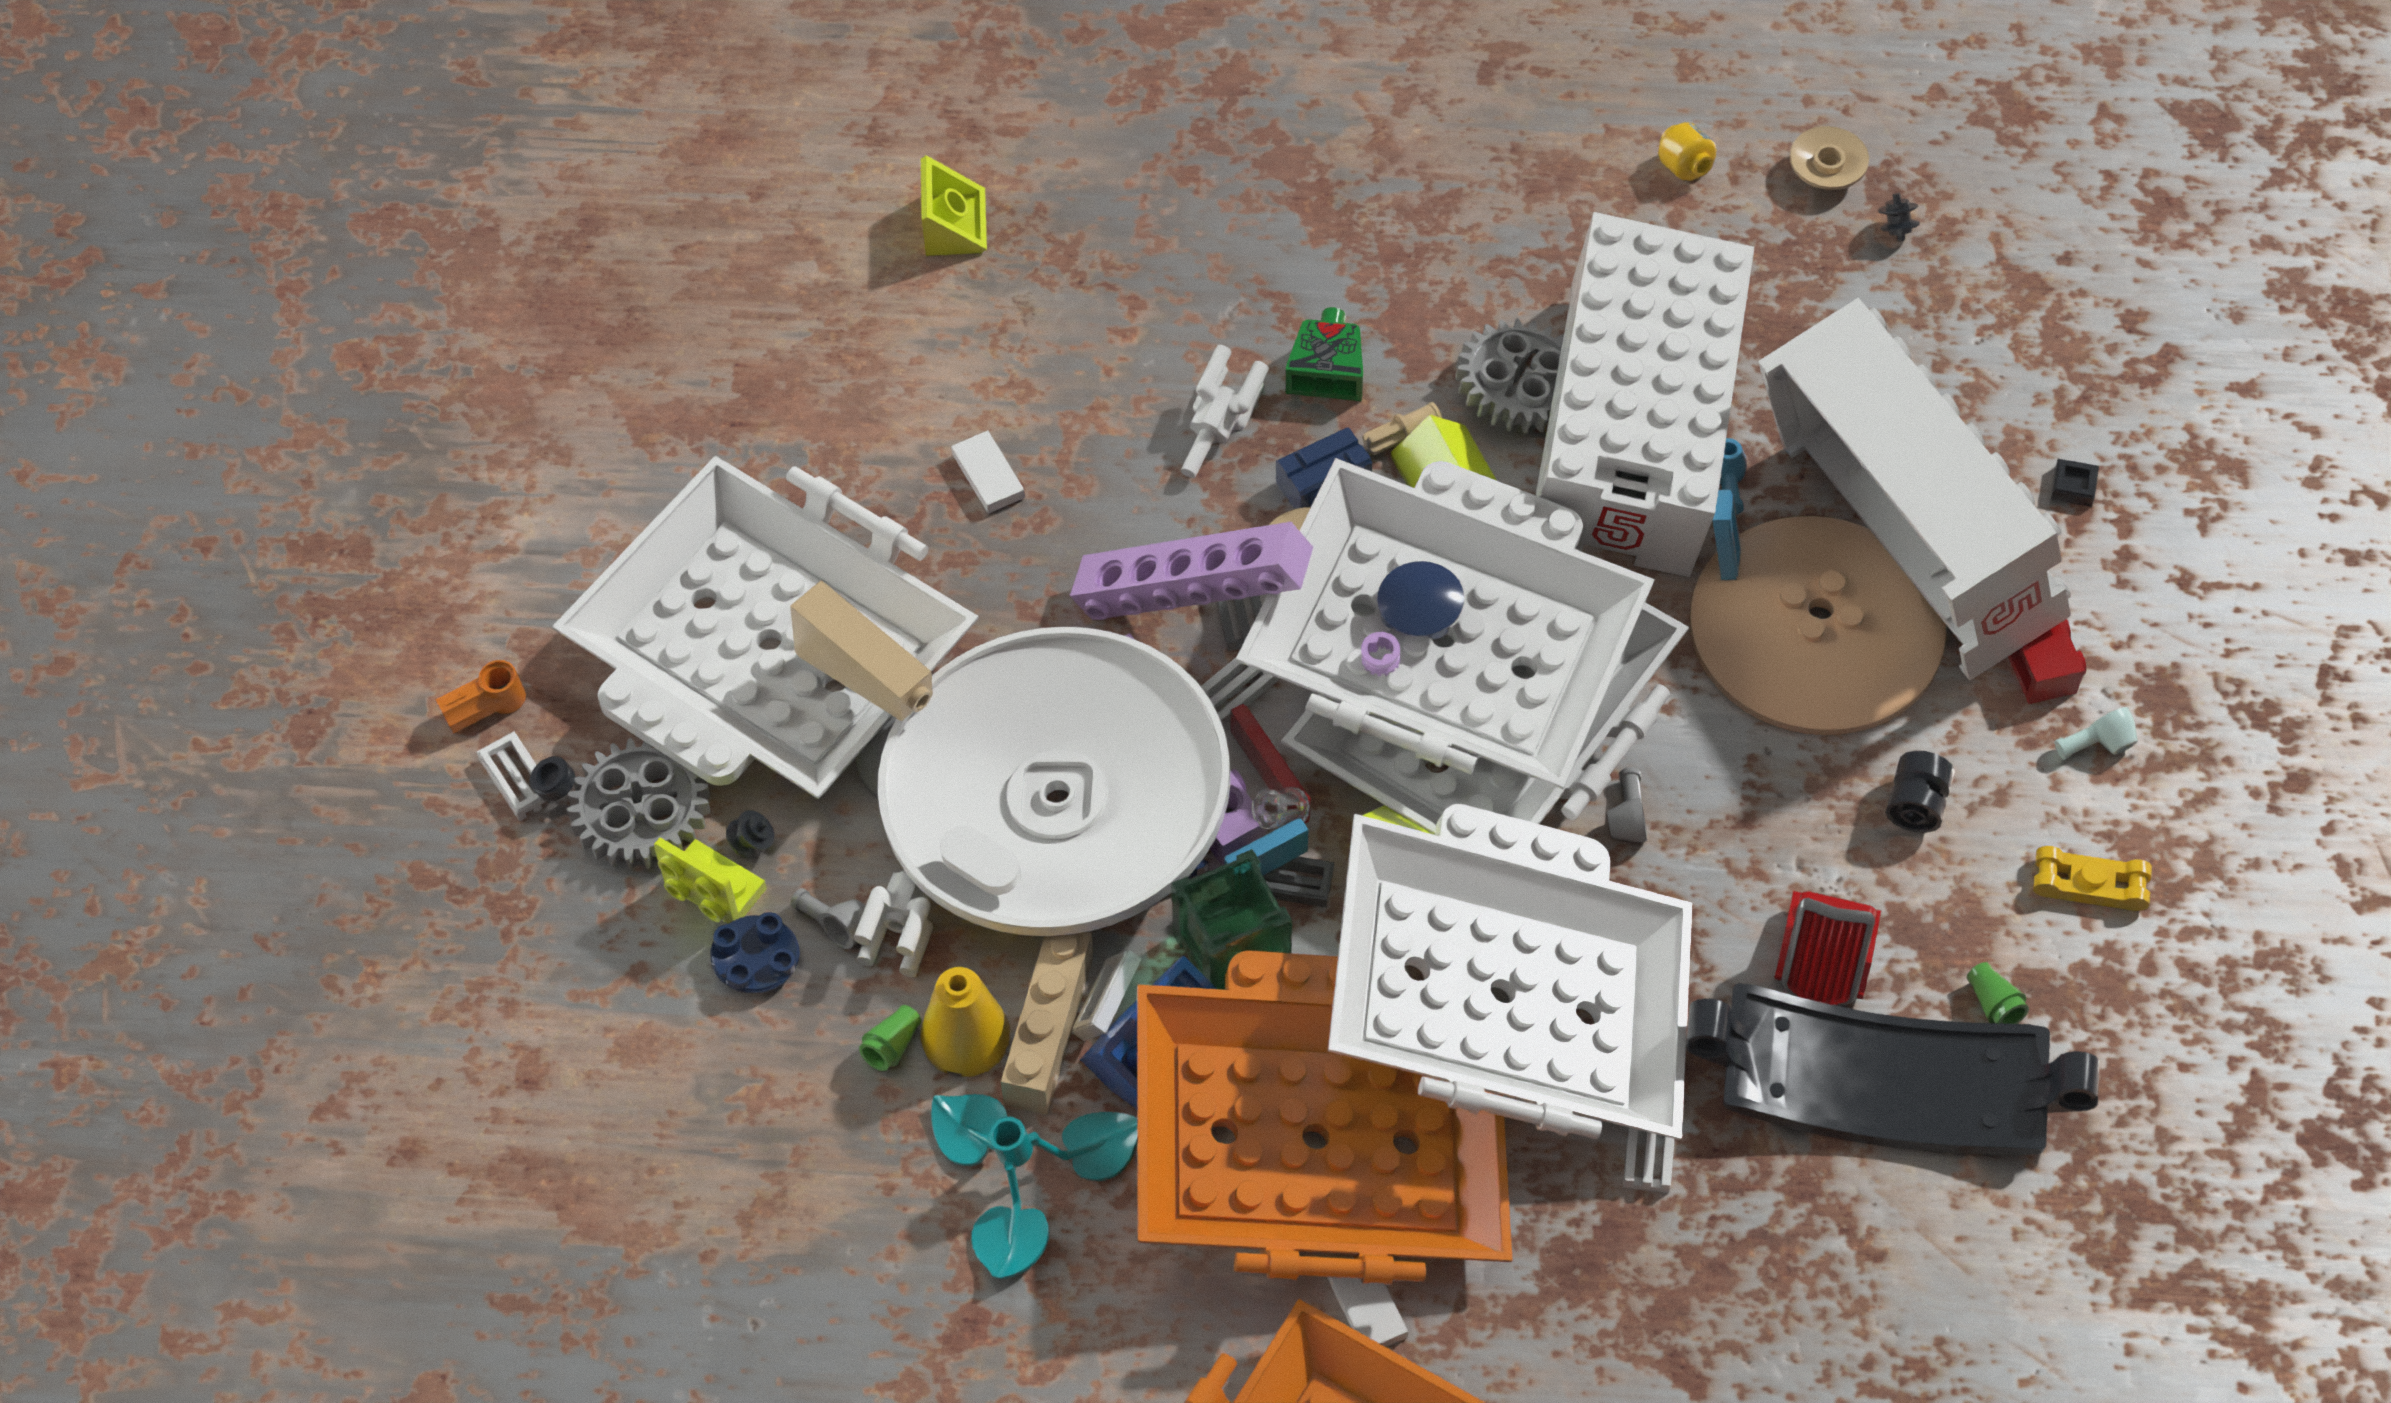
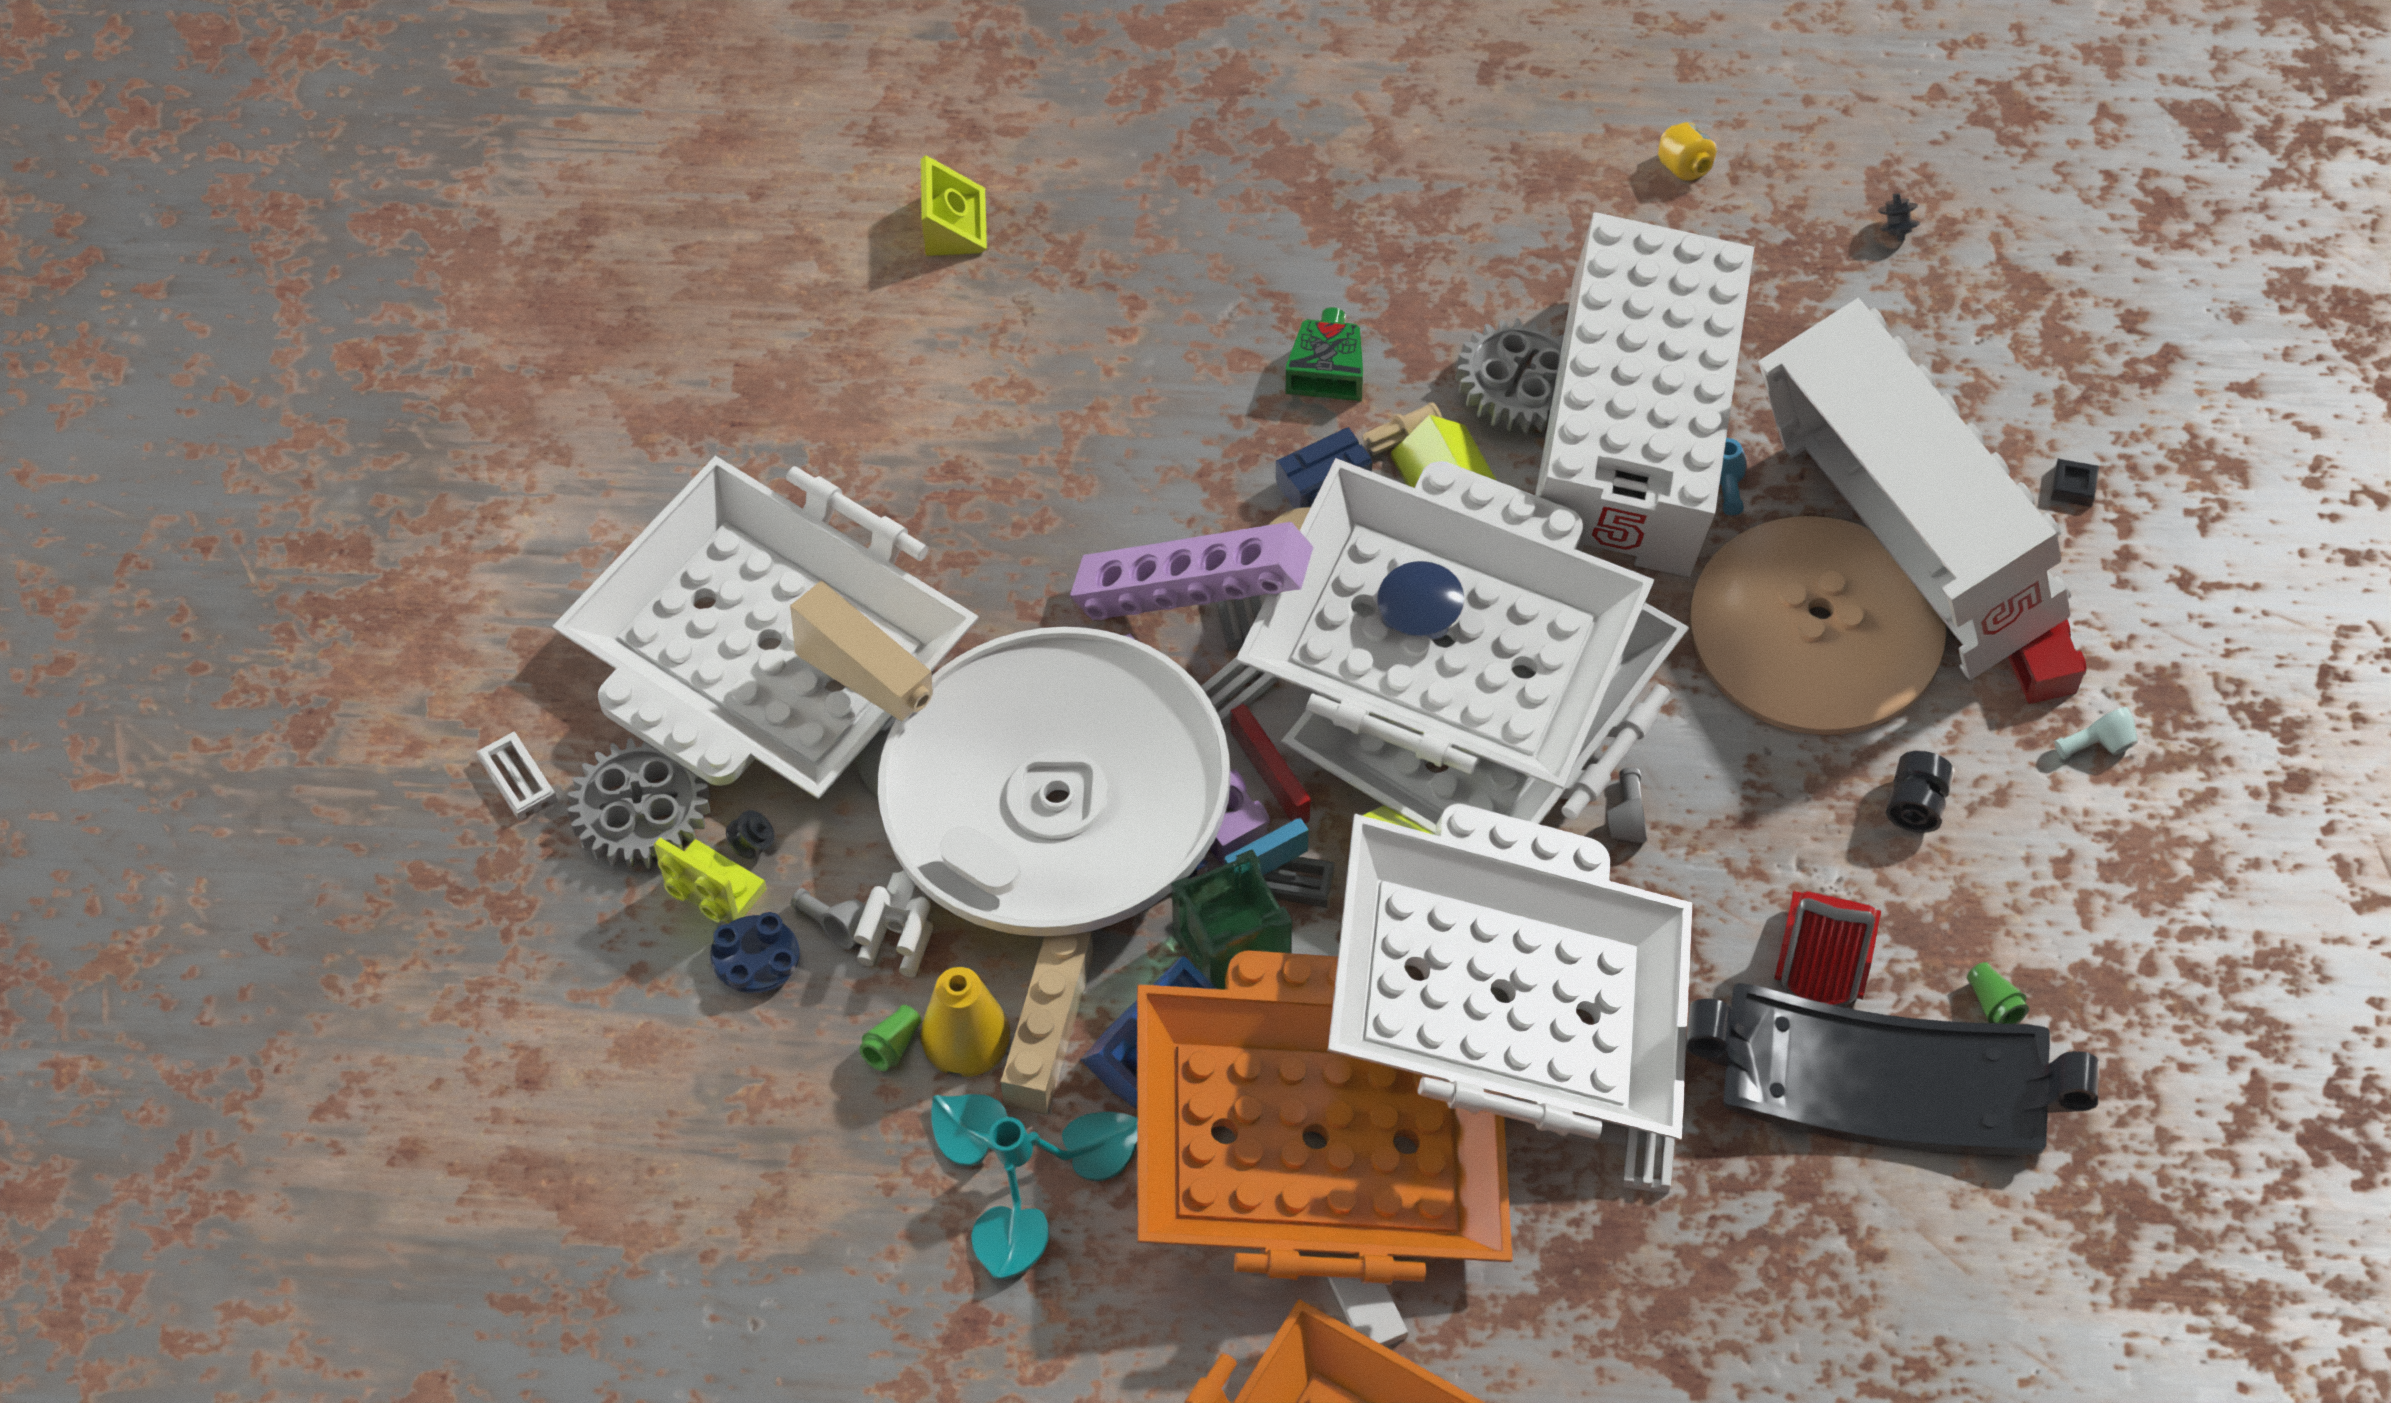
(483, 697): orange piece -> none
(552, 778): black tile -> none
(988, 472): white tile -> none
(1106, 995): white tile -> none
(1221, 408): white plant -> none
(1280, 801): clear bush -> none
(1389, 662): lavender bush -> none
(1727, 535): dark azure tile -> none
(1829, 158): tan dish -> none
(2092, 879): yellow plate -> none

